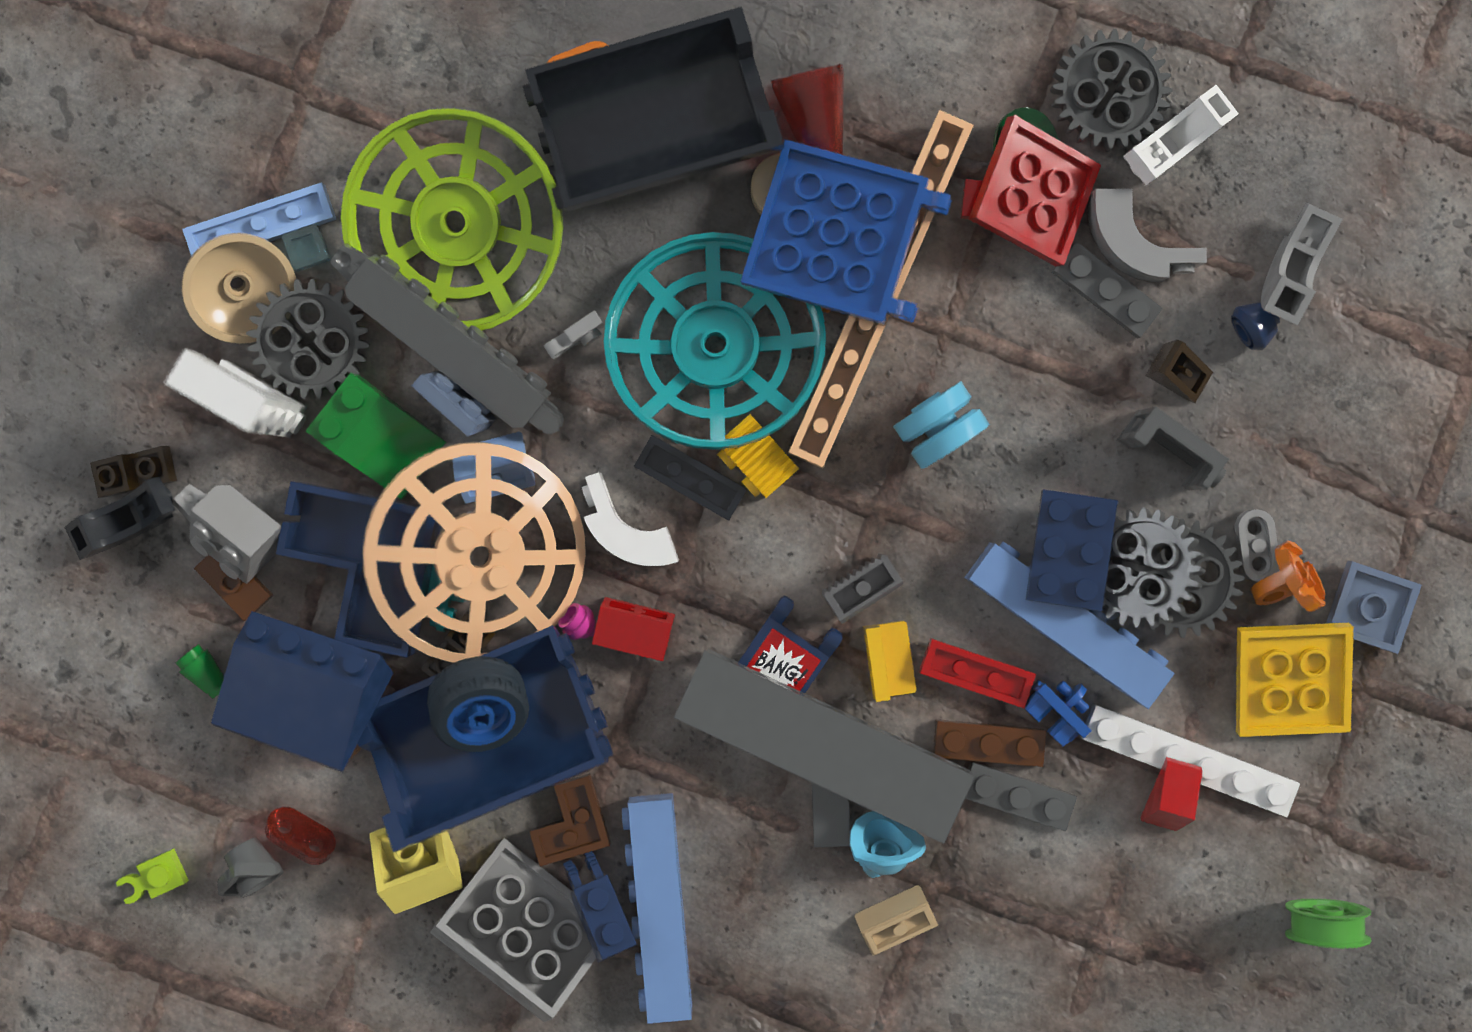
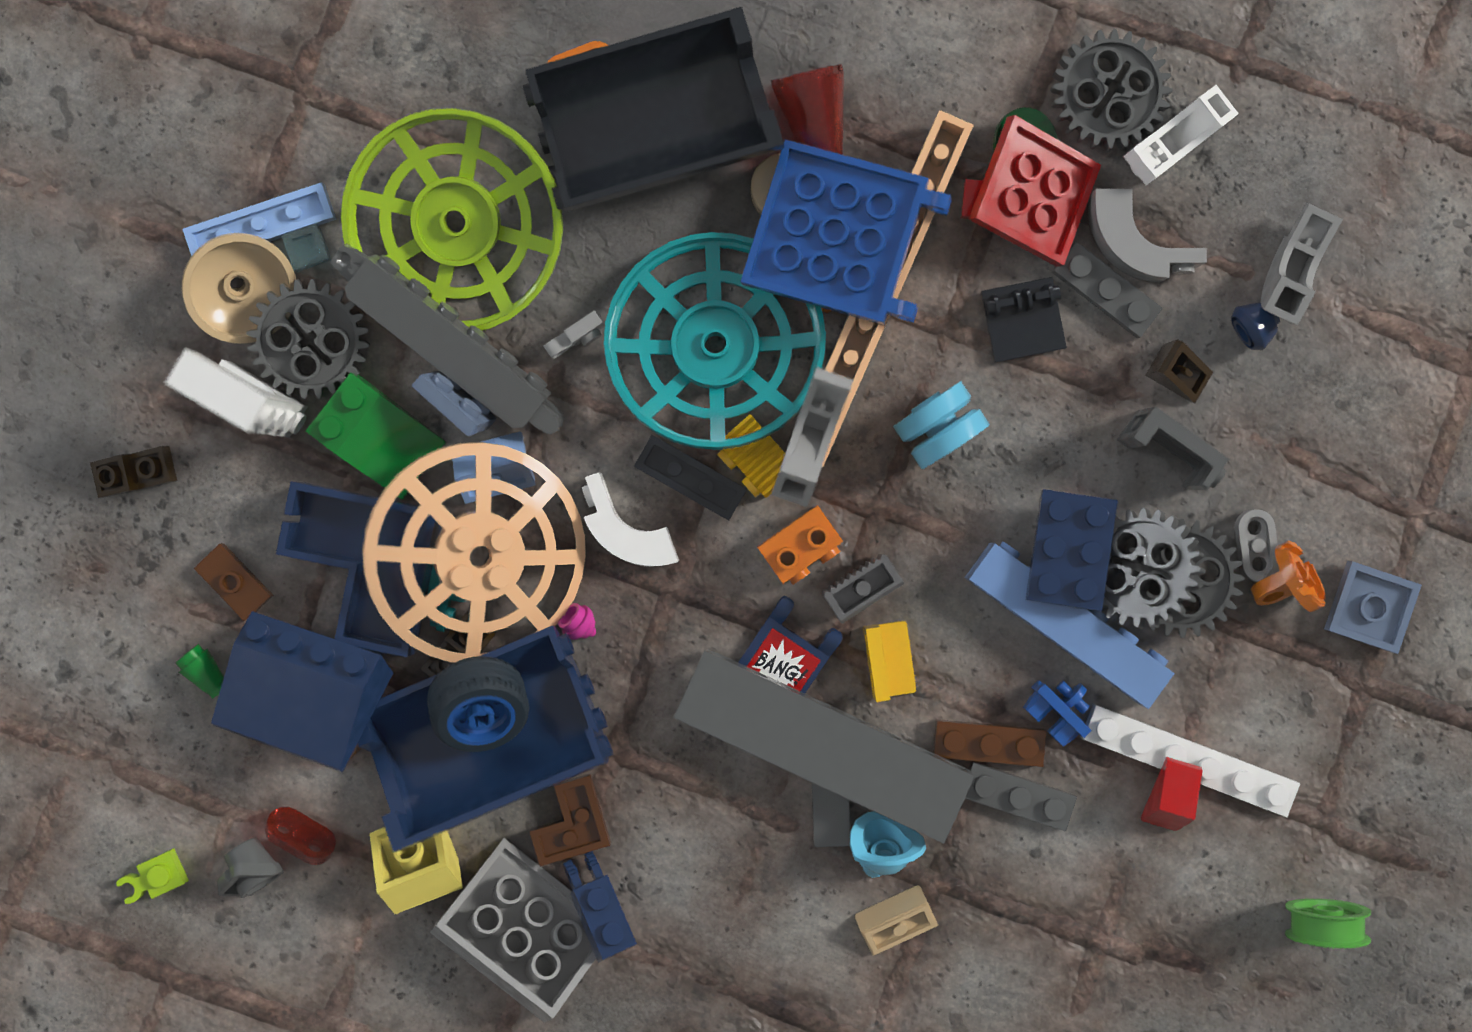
(121, 520): black arch -> none
(229, 529): light grey hinge -> none
(633, 629): red hinge -> none
(659, 908): medium blue brick -> none
(800, 545): none -> orange brick
(811, 436): none -> light grey arch
(977, 673): red plate -> none
(1024, 319): none -> black hinge
(1294, 679): yellow plate -> none

